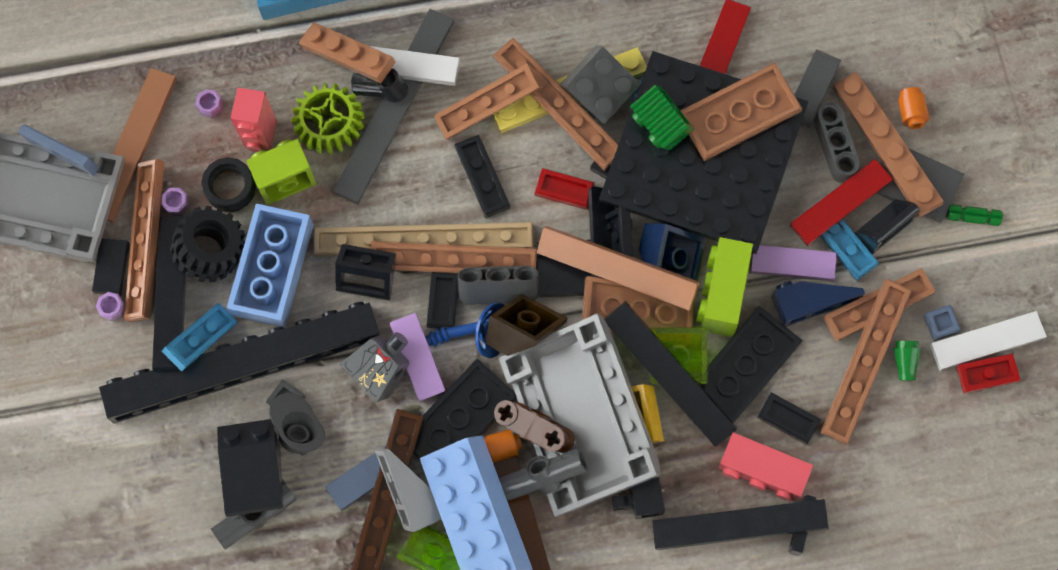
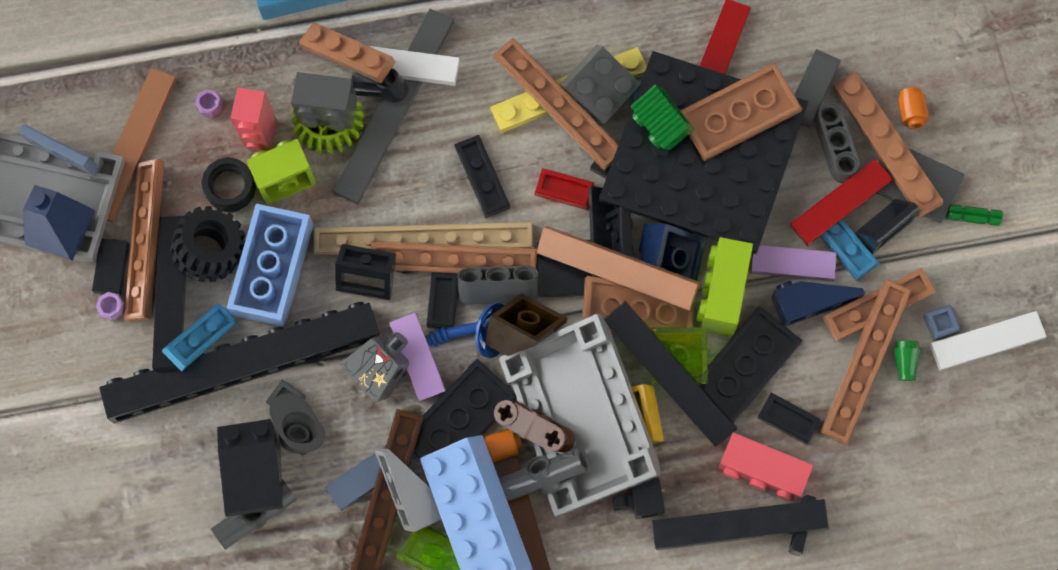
(55, 222): none -> dark blue slope
(175, 201): lavender tile -> none
(324, 101): none -> dark grey brick
(487, 101): nougat plate -> none
(988, 373): red plate -> none

